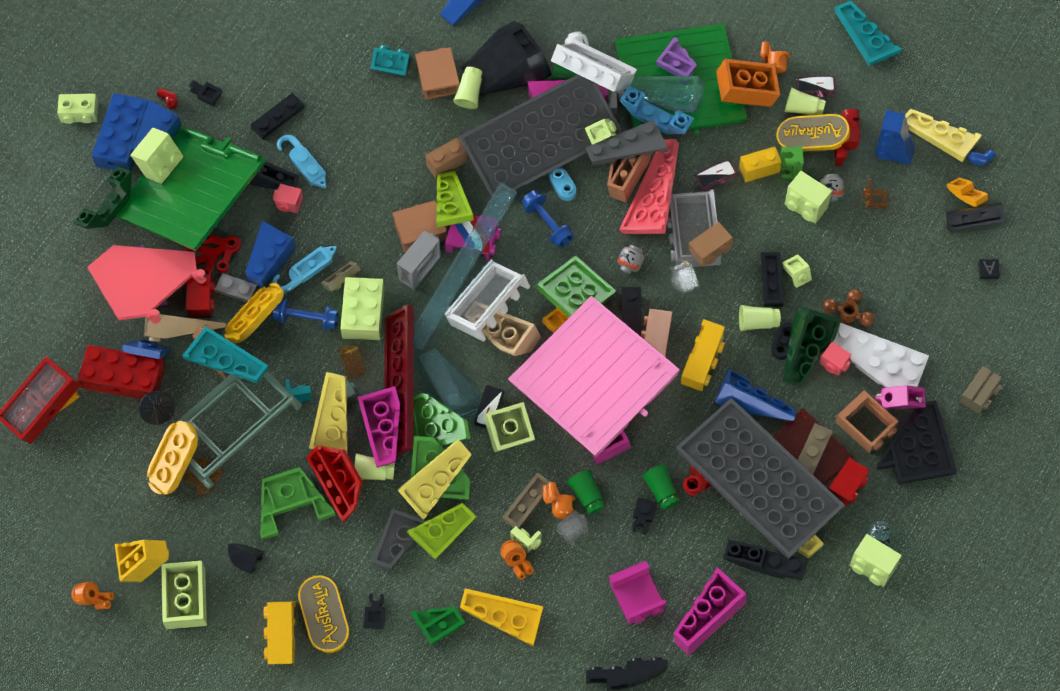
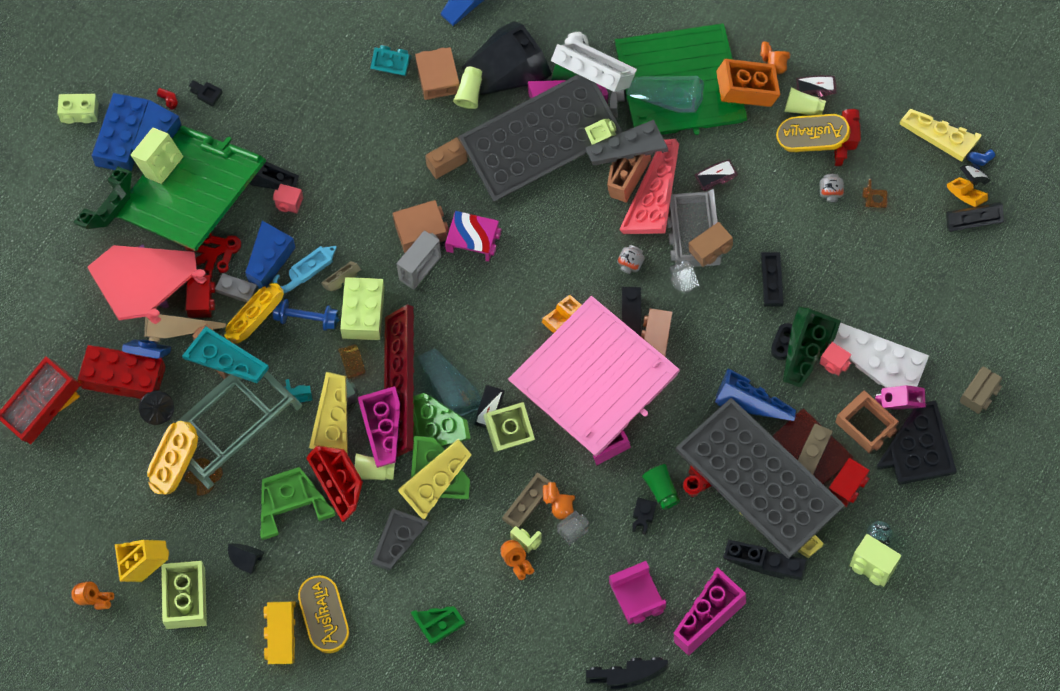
(277, 116): black plate -> none
(304, 161): medium azure plate -> none
(375, 615): black plate -> none
(442, 530): lime wing -> none
(451, 201): lime wing -> none
(462, 266): clear light blue plate -> none
(484, 298): white window -> none
(506, 614): yellow wing -> none
(512, 334): tan wedge -> none
(533, 202): blue piece -> none
(562, 182): medium azure plate -> none
(573, 285): bright green plate -> none
(587, 491): green plant -> none
(645, 112): dark azure slope -> none
(676, 60): medium lavender wing -> none
(703, 356): yellow wedge -> none
(758, 318): yellowish green plant -> none
(760, 164): yellow brick -> none
(791, 160): bright green hinge -> none
(798, 270): yellowish green bracket -> none
(807, 197): yellowish green brick -> none
(854, 297): dark orange piece -> none
(867, 37): teal wing -> none
(895, 139): blue wedge -> none
(975, 174): none -> slope
(989, 269): black tile -> none

